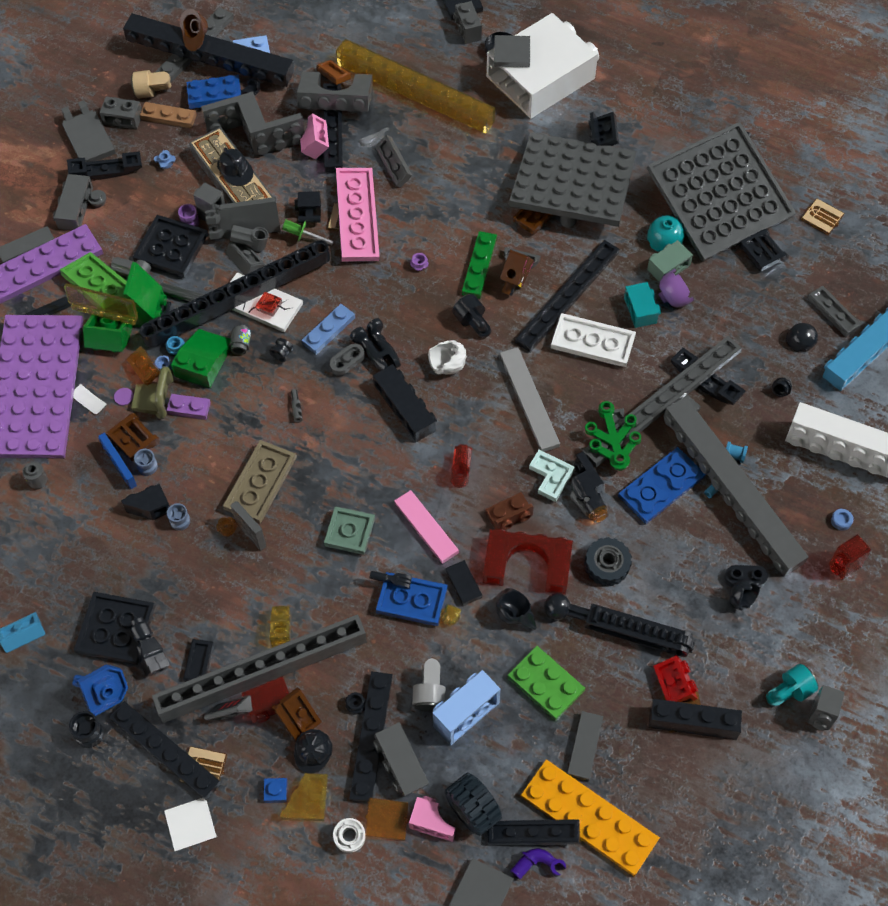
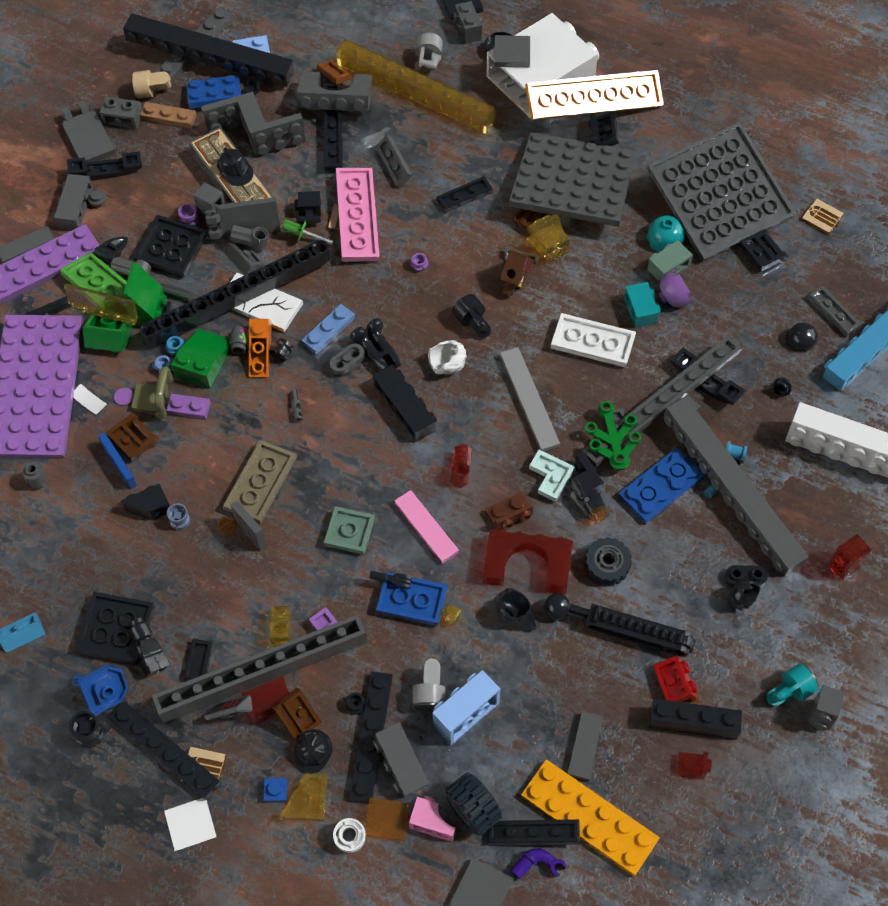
(111, 248): none -> black plate
(143, 365): clear orange plate -> none
(145, 462): sand blue wheel -> none
(165, 159): medium blue plate -> none
(193, 29): reddish brown piece -> none
(259, 347): none -> orange slope
(269, 304): clear red plate -> none
(315, 137): bright pink arch -> none
(322, 619): none -> medium lavender plate
(428, 50): none -> light grey piece
(463, 583): black tile -> none
(464, 194): none -> black tile
(479, 264): green plate -> none
(546, 683): bright green plate -> none
(548, 238): none -> clear yellow piece
(567, 296): black tile -> none
(593, 95): none -> plate
(693, 765): none -> clear red bracket
(842, 519): medium blue tile -> none

